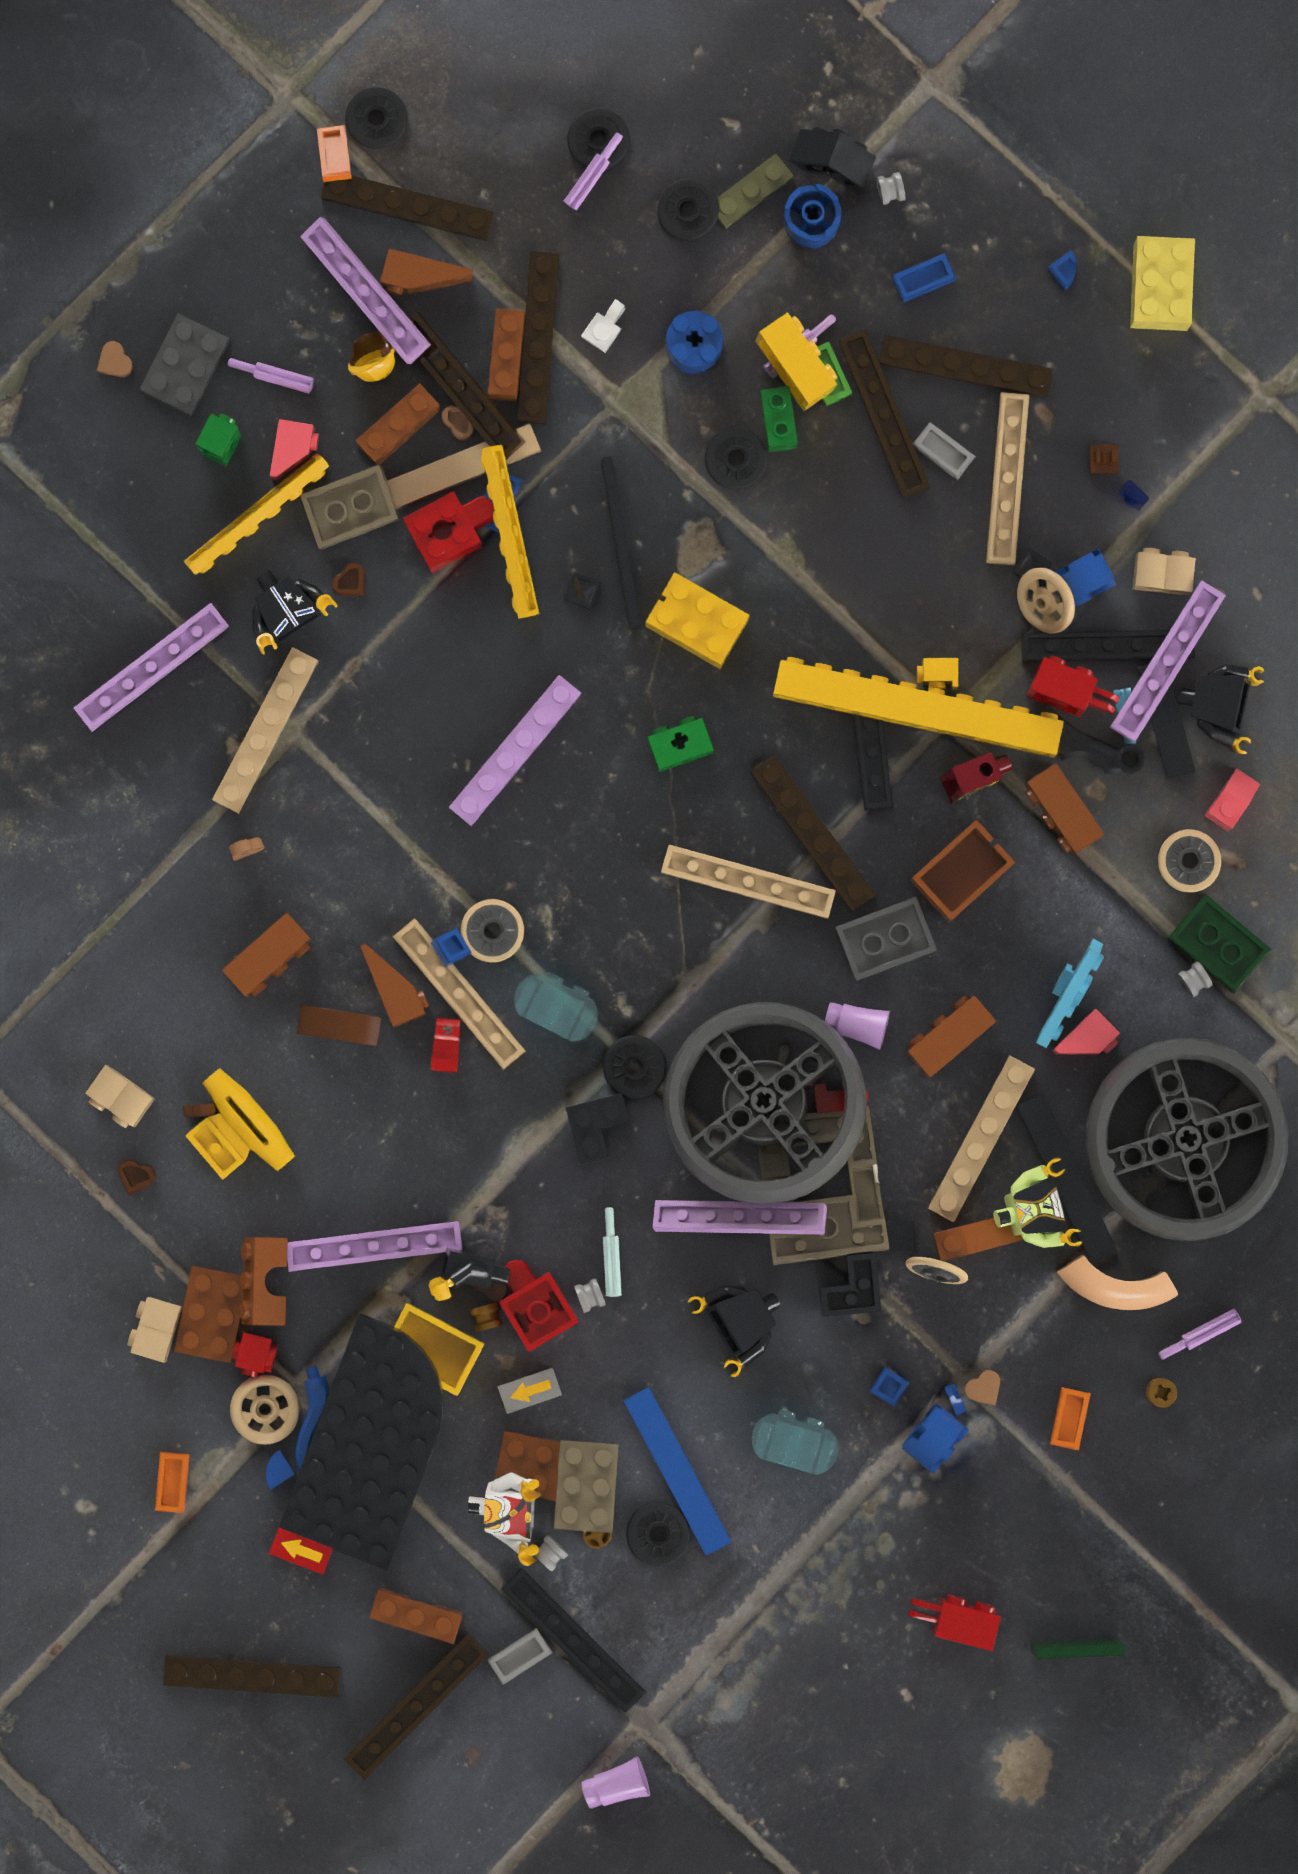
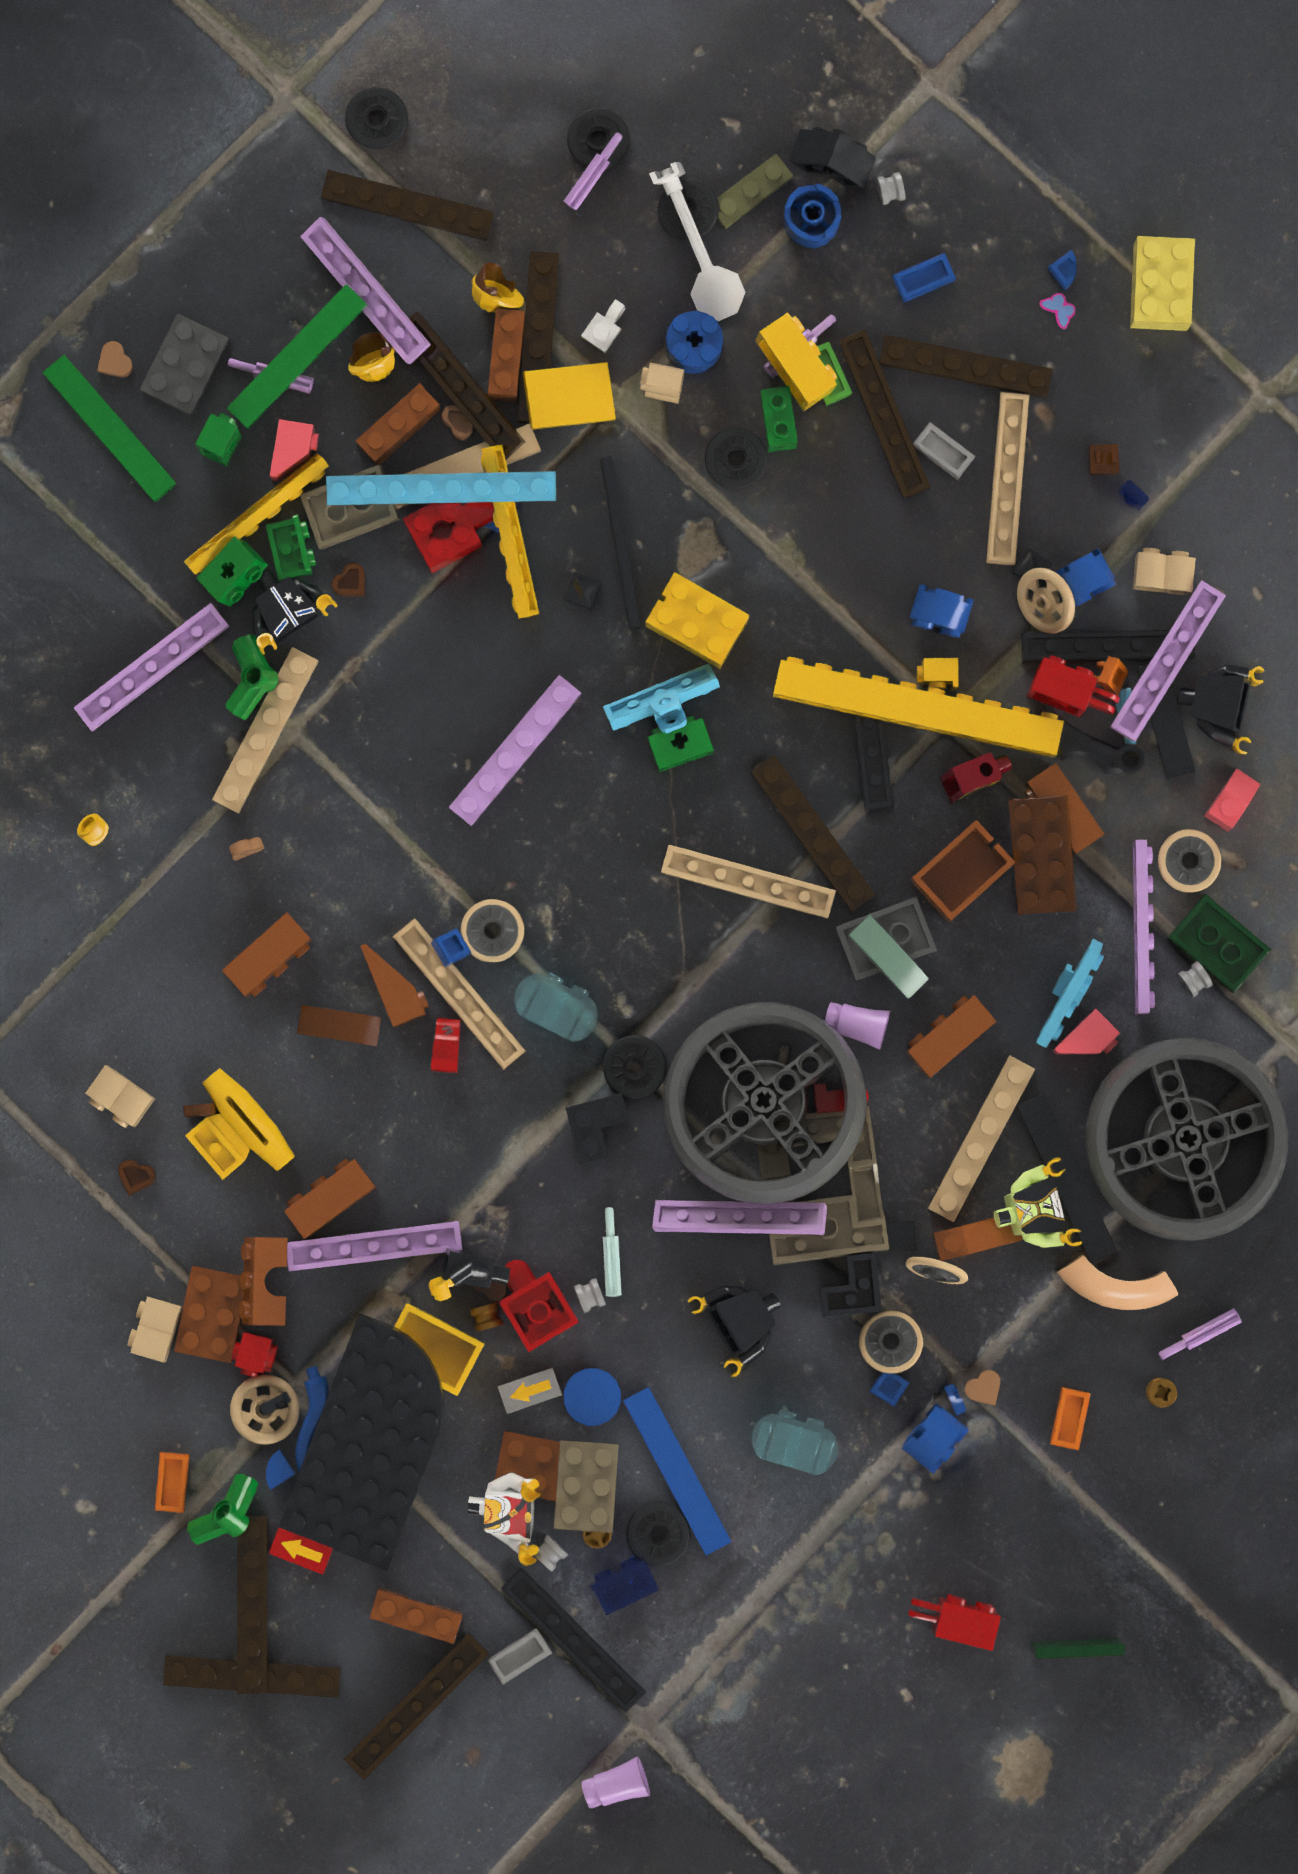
(92, 829): none -> yellow tile
(109, 428): none -> green tile
(228, 1514): none -> green piece
(232, 571): none -> green brick
(251, 687): none -> green piece
(252, 1608): none -> dark brown plate
(275, 1403): none -> black tile
(290, 549): none -> green bracket
(297, 356): none -> green tile
(329, 1197): none -> dark orange brick
(334, 153): orange tile -> none
(418, 274): dark orange slope -> none
(441, 488): none -> medium azure plate
(493, 291): none -> yellow piece
(569, 396): none -> yellow tile
(592, 1396): none -> blue tile
(624, 1585): none -> clear blue bracket
(662, 382): none -> tan brick
(662, 700): none -> medium azure plate
(716, 288): none -> white piece
(885, 1359): none -> dark grey wheel
(888, 956): none -> sand green slope
(941, 610): none -> blue brick
(1042, 854): none -> reddish brown plate
(1062, 310): none -> medium blue sticker
(1112, 675): none -> orange tile
(1143, 915): none -> lavender plate

